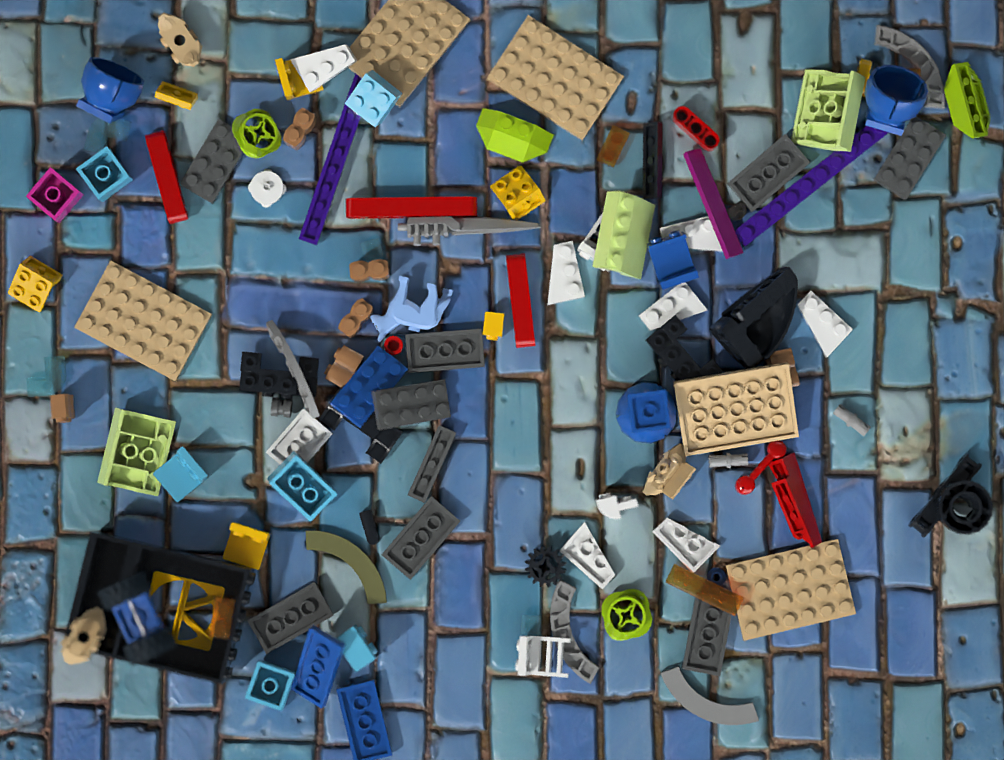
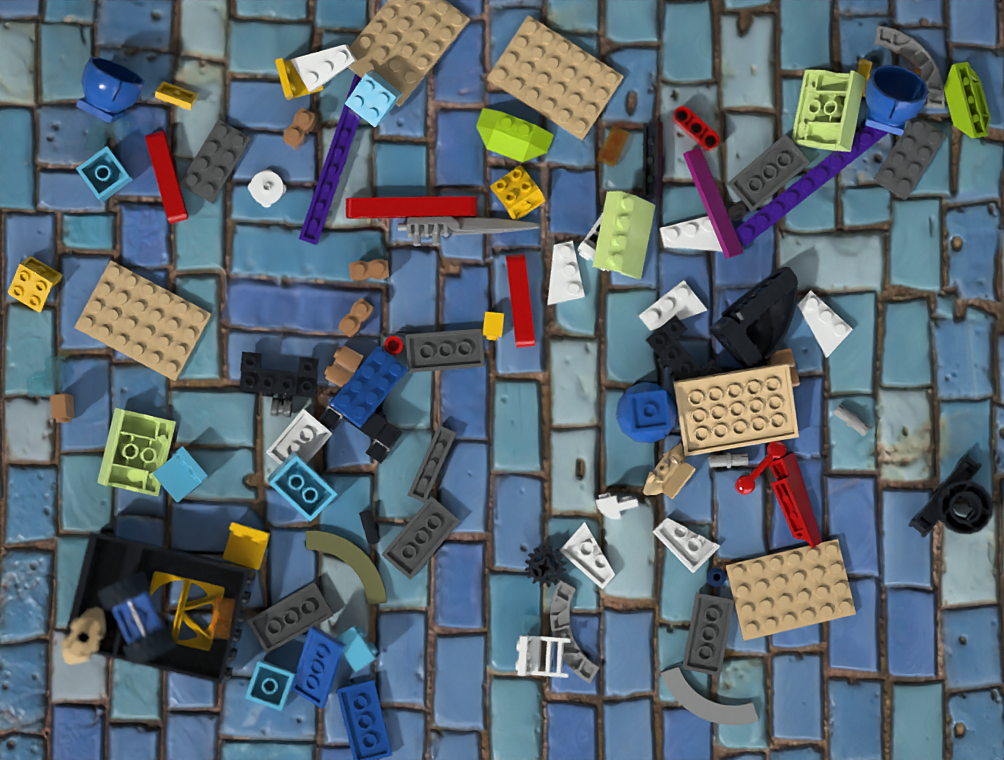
(54, 195): dark pink brick -> none
(172, 26): tan piece -> none
(263, 118): lime piece -> none
(294, 368): light grey tile -> none
(409, 314): light blue animal -> none
(411, 404): dark grey plate -> none
(616, 631): lime piece -> none
(672, 259): blue panel -> none
(704, 590): clear orange plate -> none

